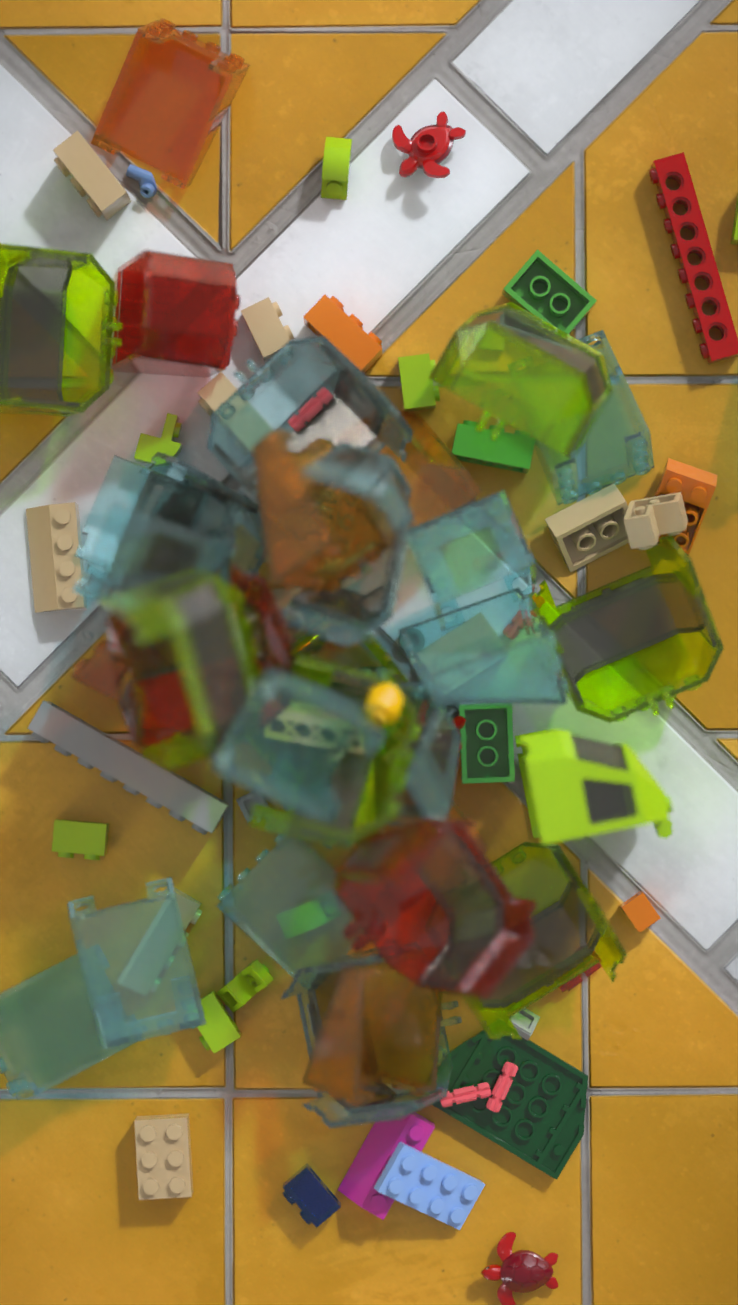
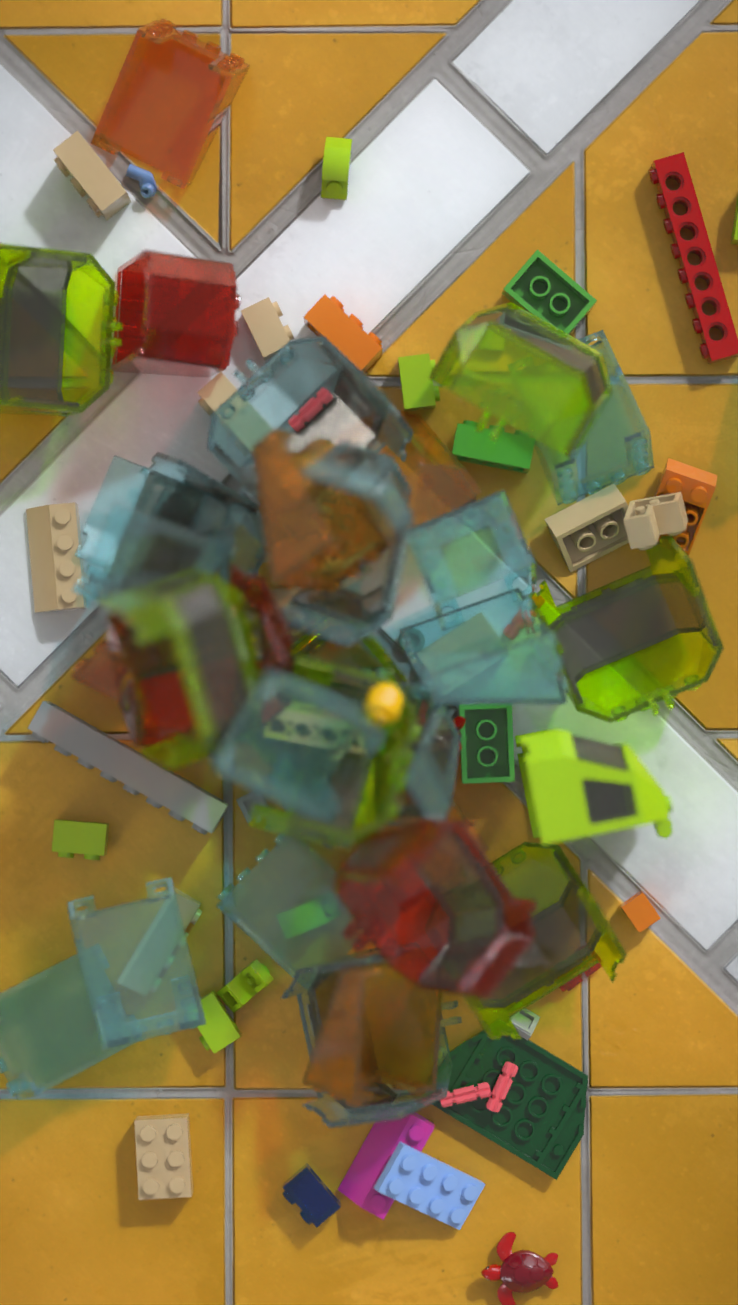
(150, 445): lime brick -> none
(427, 147): red animal -> none

